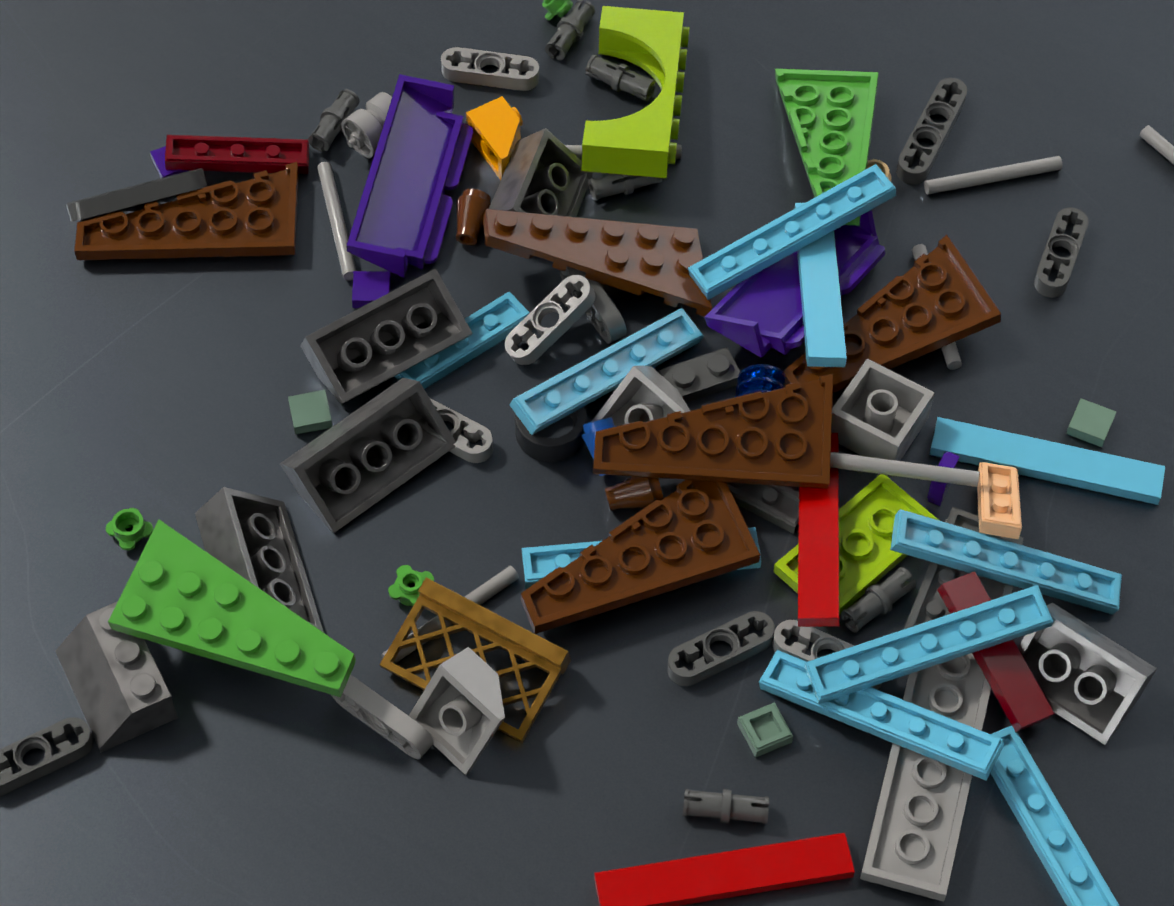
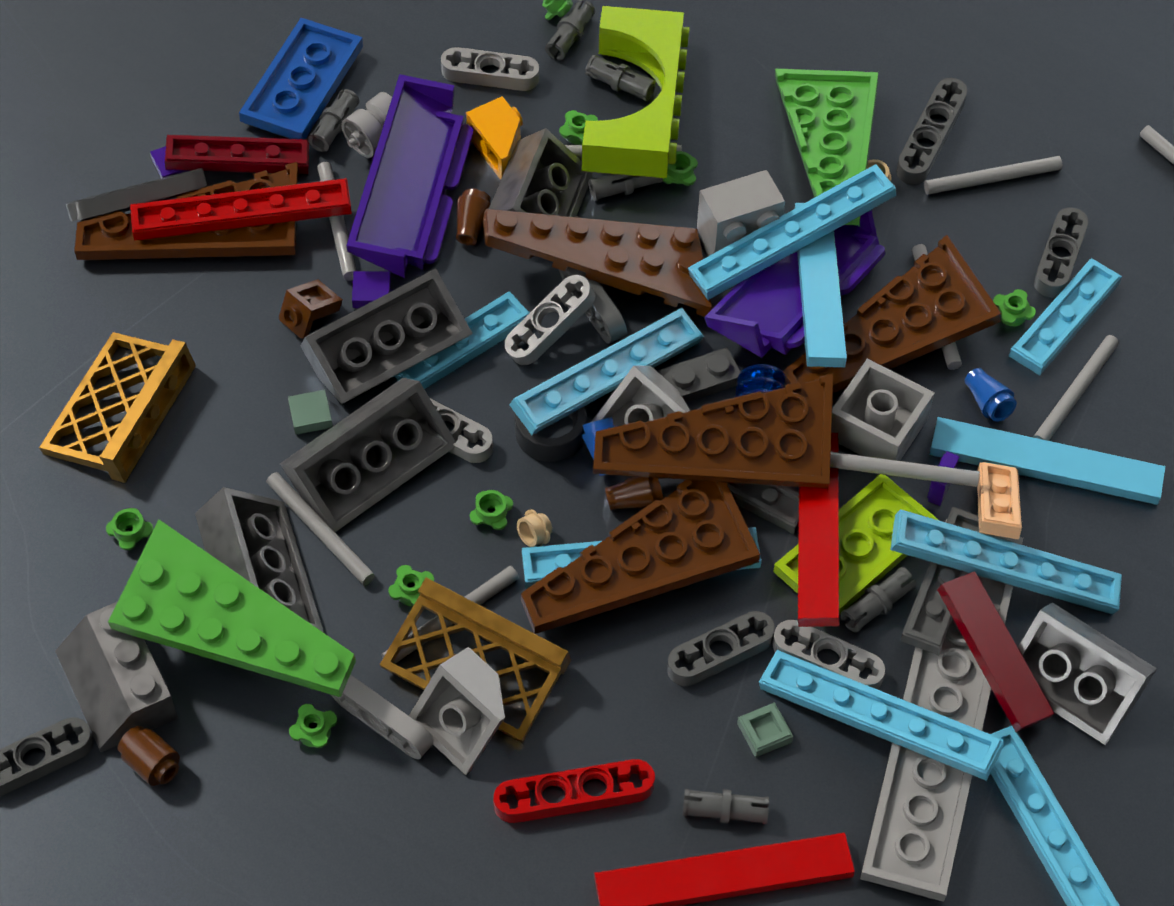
(144, 410): none -> pearl gold fence
(149, 755): none -> reddish brown brick
(240, 209): none -> red tile
(301, 79): none -> blue plate
(307, 303): none -> reddish brown bracket
(314, 737): none -> bright green plate
(320, 528): none -> light grey bar
(491, 500): none -> bright green plate
(534, 528): none -> tan plate
(572, 783): none -> red beam
(574, 126): none -> bright green plate
(683, 170): none -> bright green plate
(737, 209): none -> light grey brick
(928, 644): medium azure tile -> none
(992, 397): none -> blue cone
(1014, 315): none -> bright green plate
(1065, 316): none -> medium azure tile
(1077, 388): none -> light grey bar
(1091, 422): sand green tile -> none

